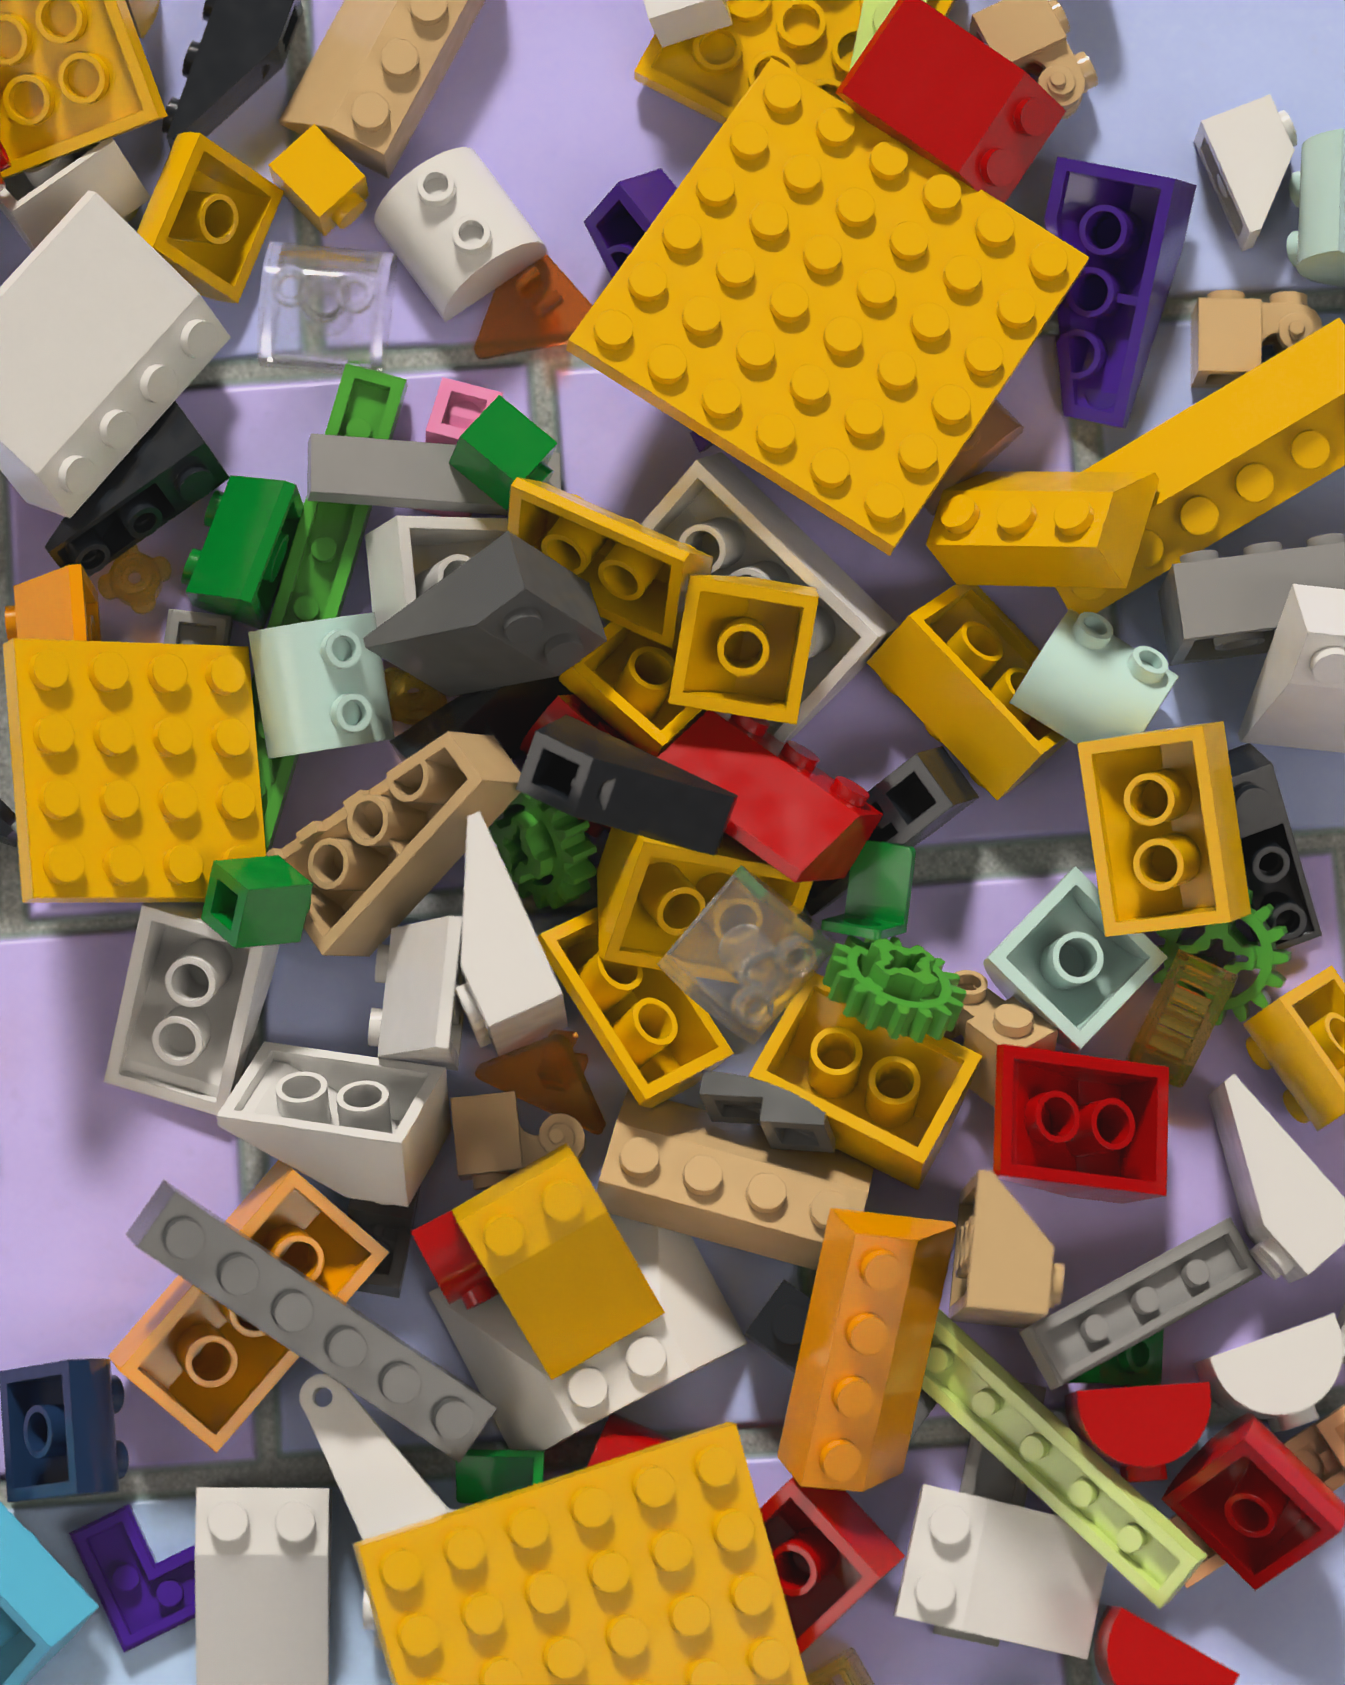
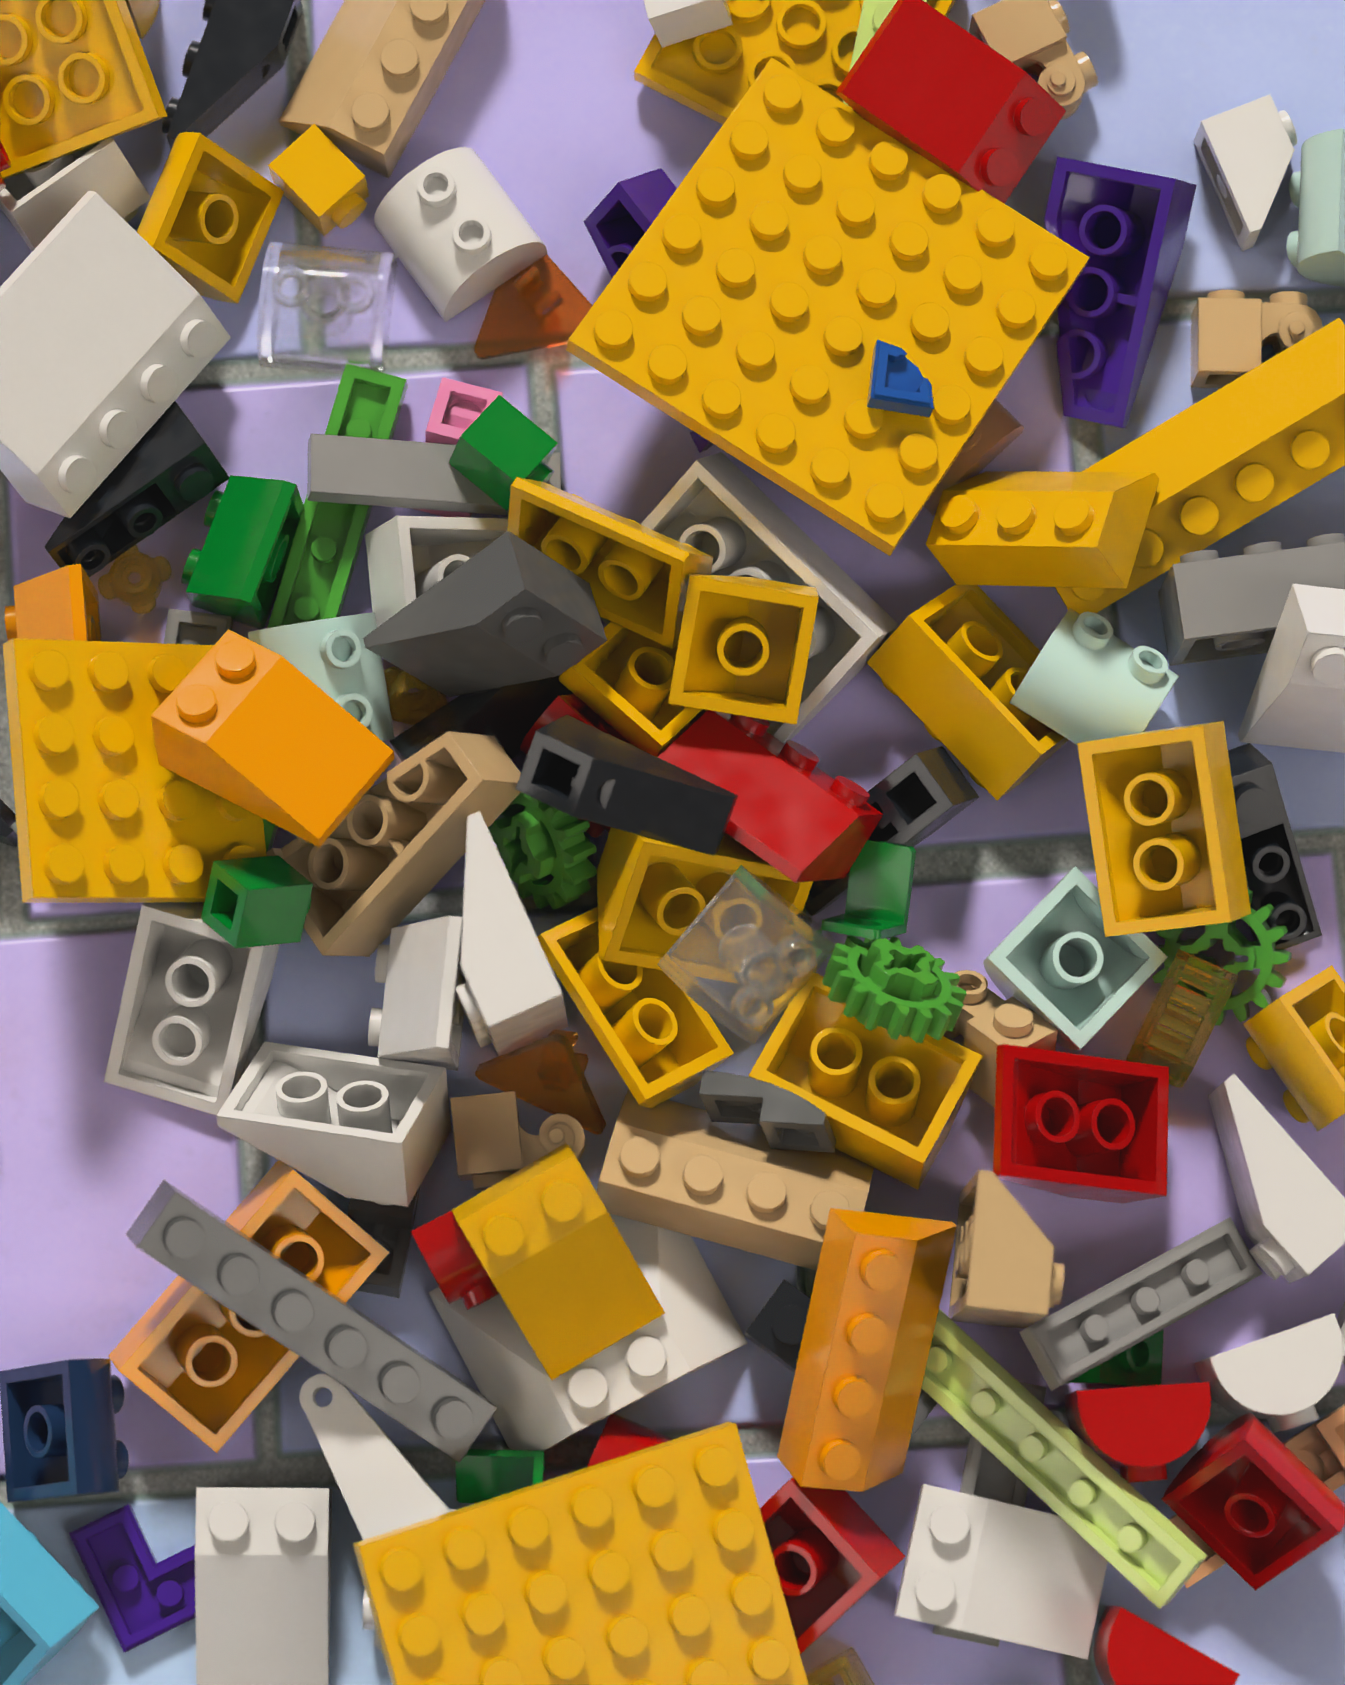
(267, 740): none -> light orange slope
(898, 383): none -> blue tile

